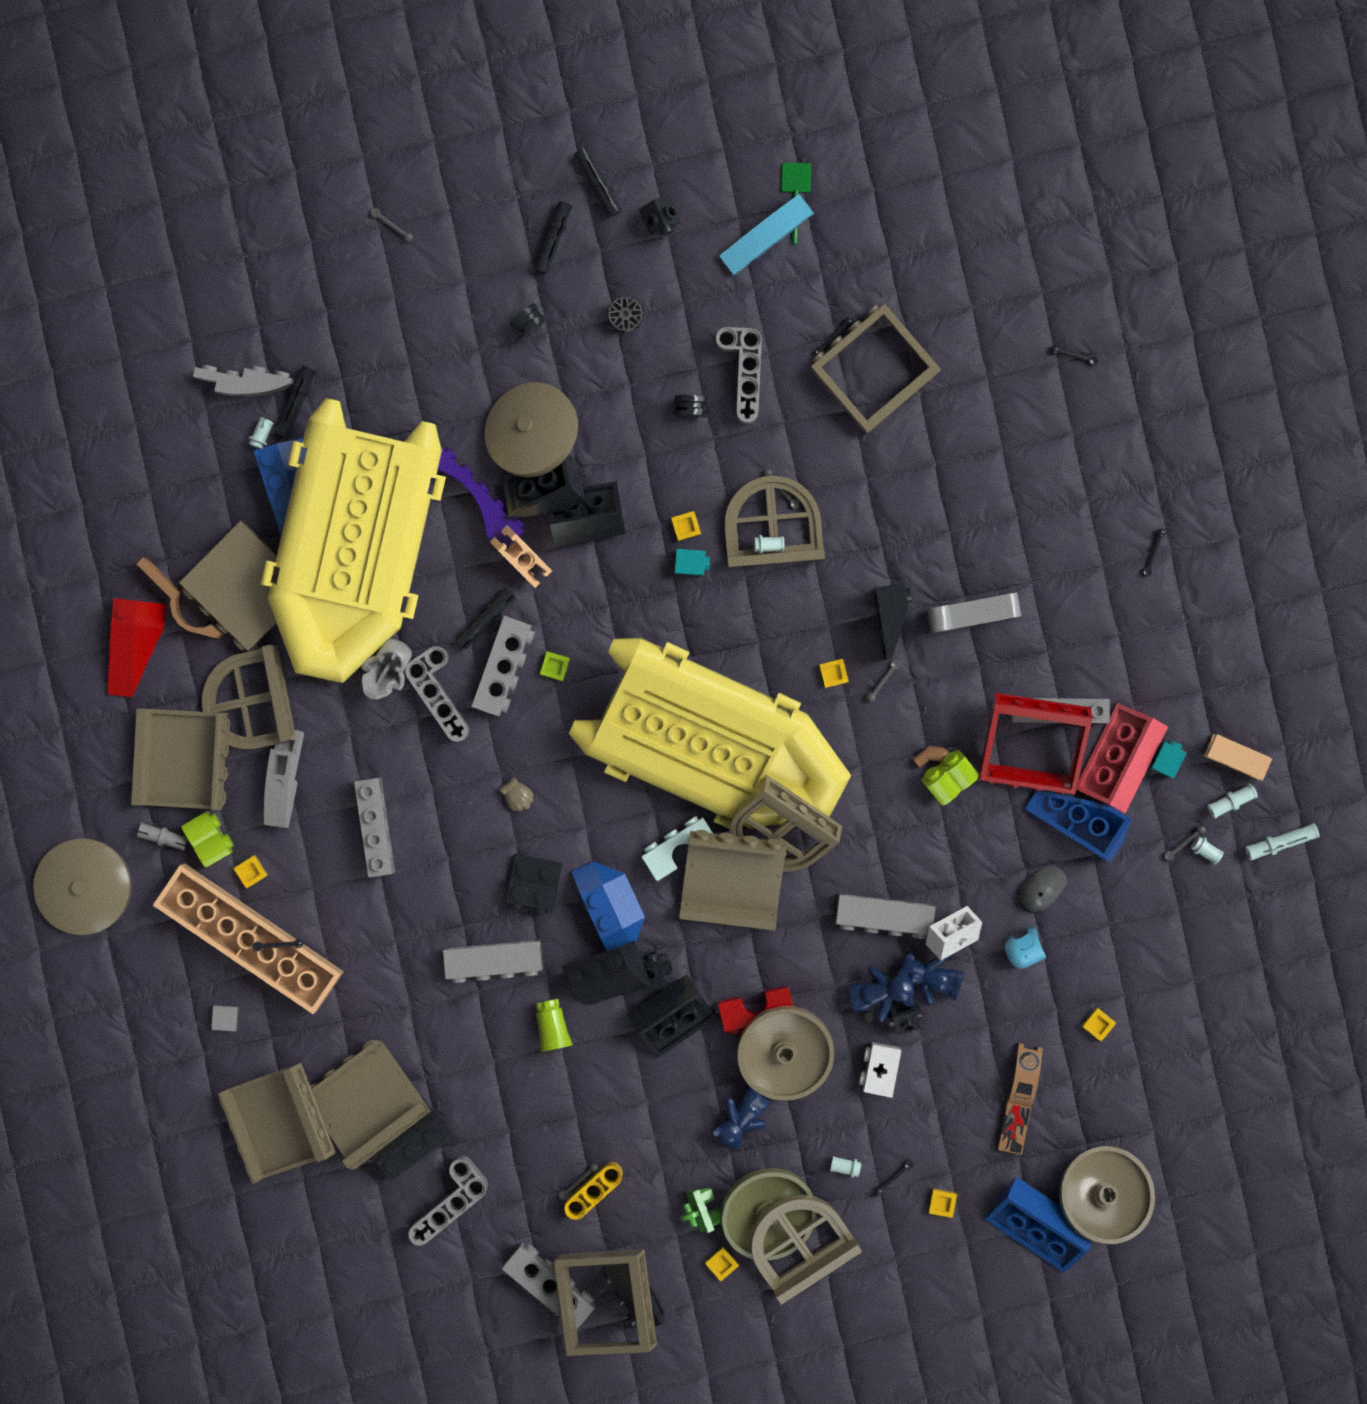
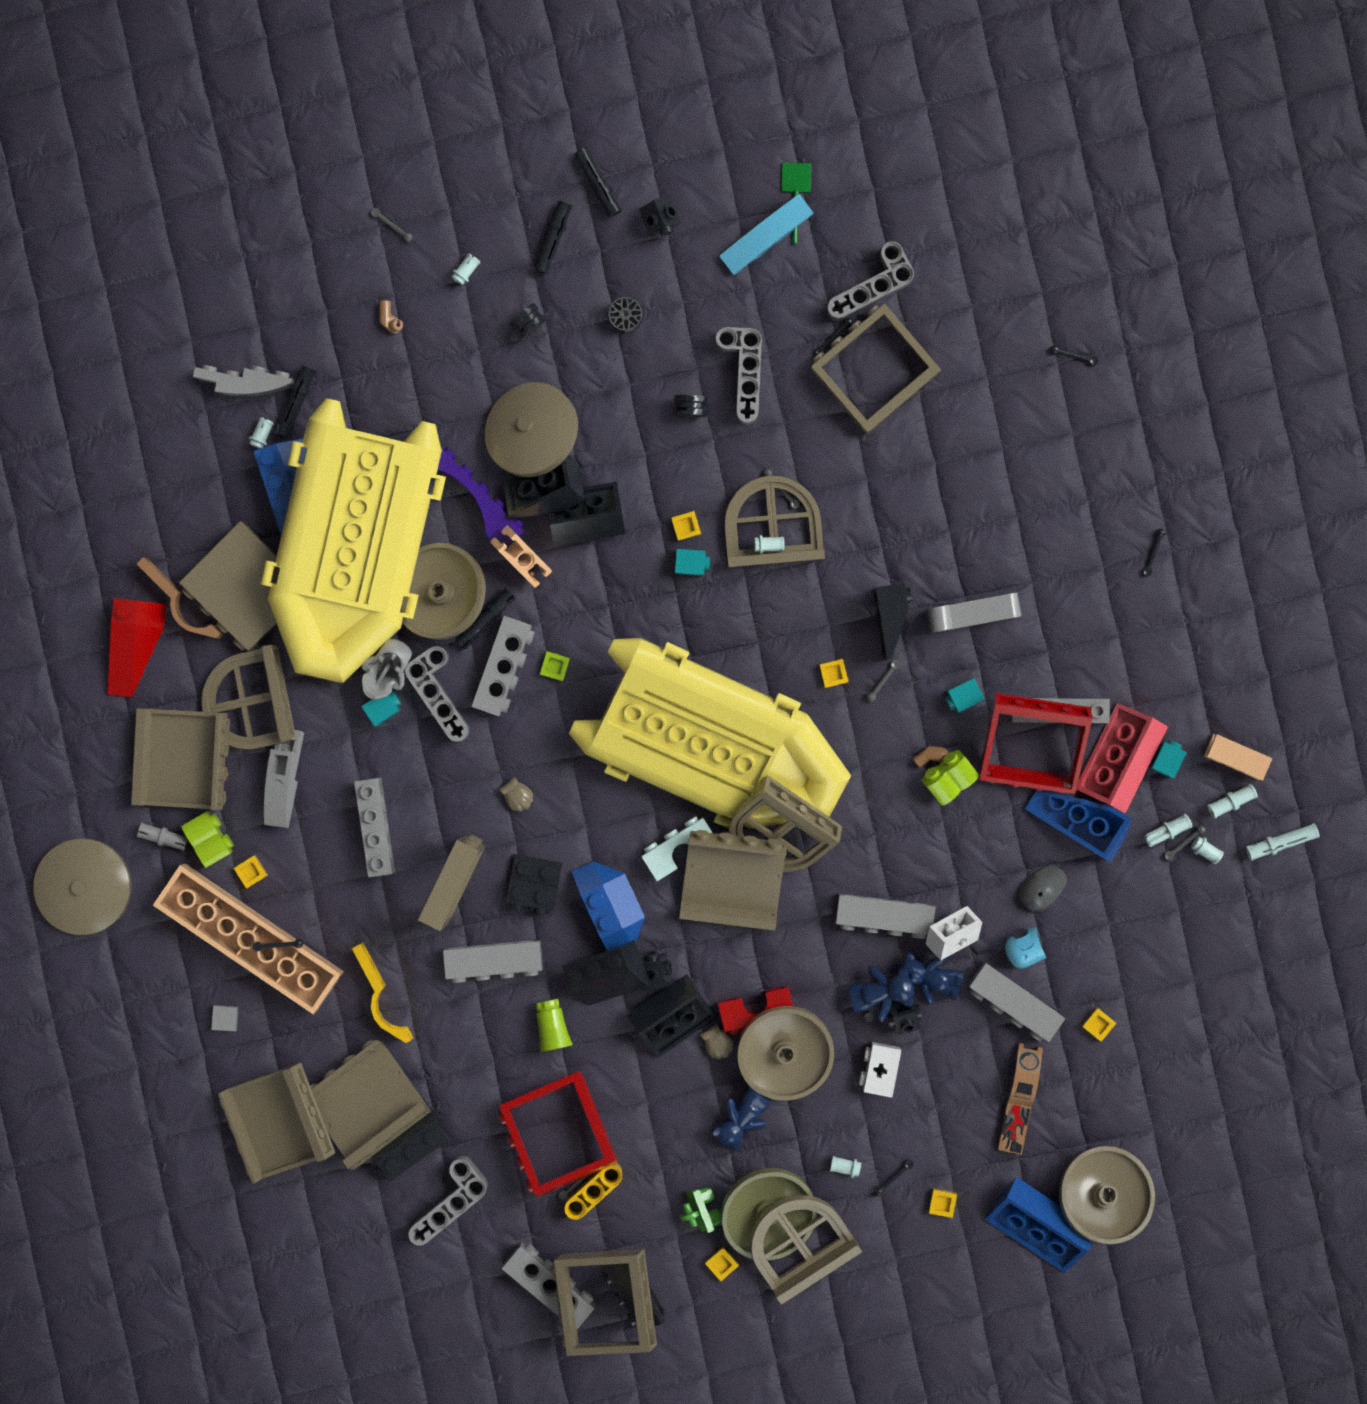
(377, 983): none -> yellow piece
(382, 709): none -> teal brick
(387, 320): none -> medium nougat arm
(448, 590): none -> dark tan dish
(452, 882): none -> dark tan window
(465, 269): none -> light aqua pin
(595, 1121): none -> red window
(717, 1042): none -> dark tan animal
(868, 288): none -> light grey beam
(964, 696): none -> teal brick
(1016, 1002): none -> light grey brick
(1168, 830): none -> light aqua axle

